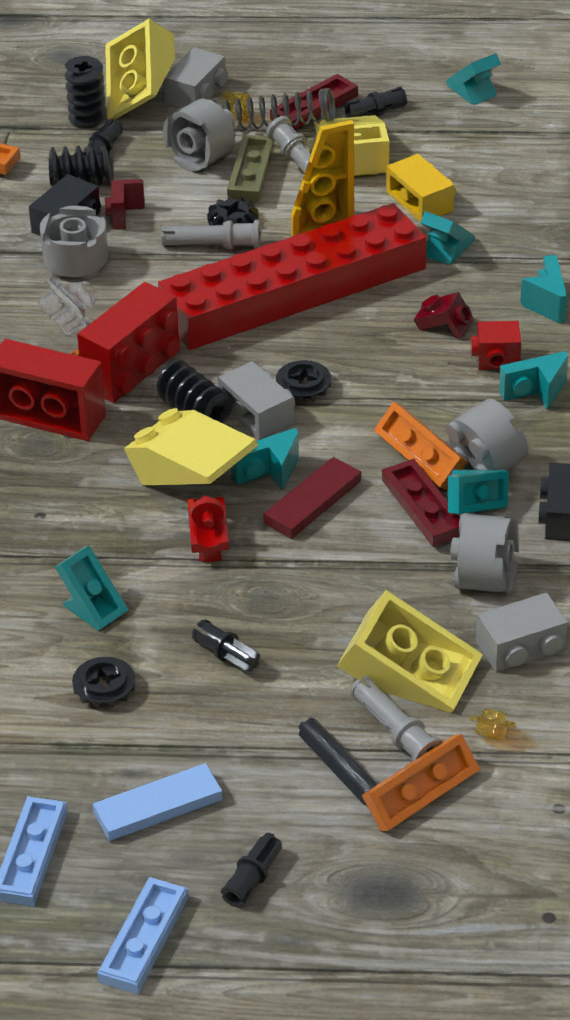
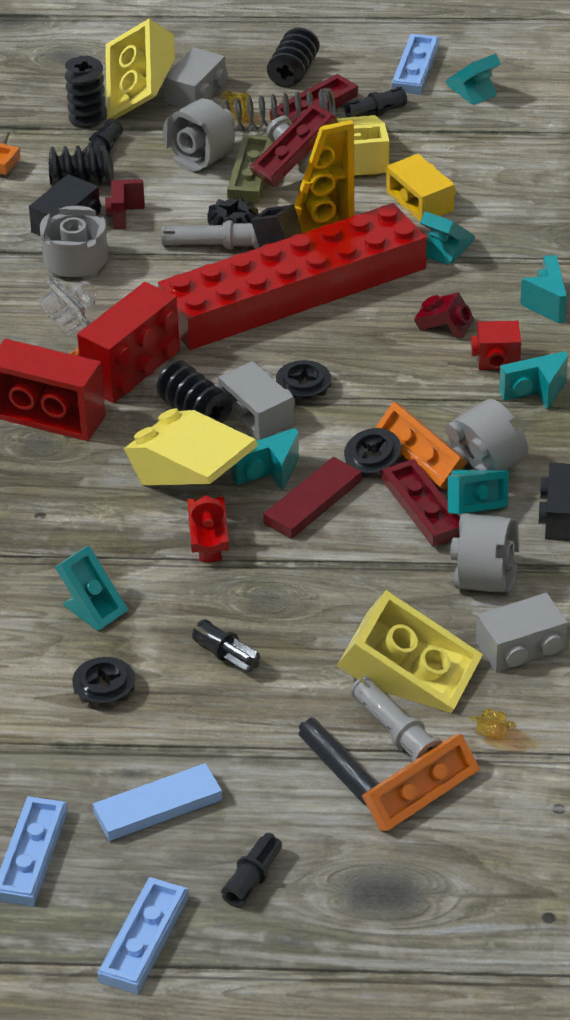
(276, 224): none -> black brick
(291, 145): none -> dark red tile
(293, 57): none -> black piece
(373, 440): none -> black gear
(416, 63): none -> light blue tile

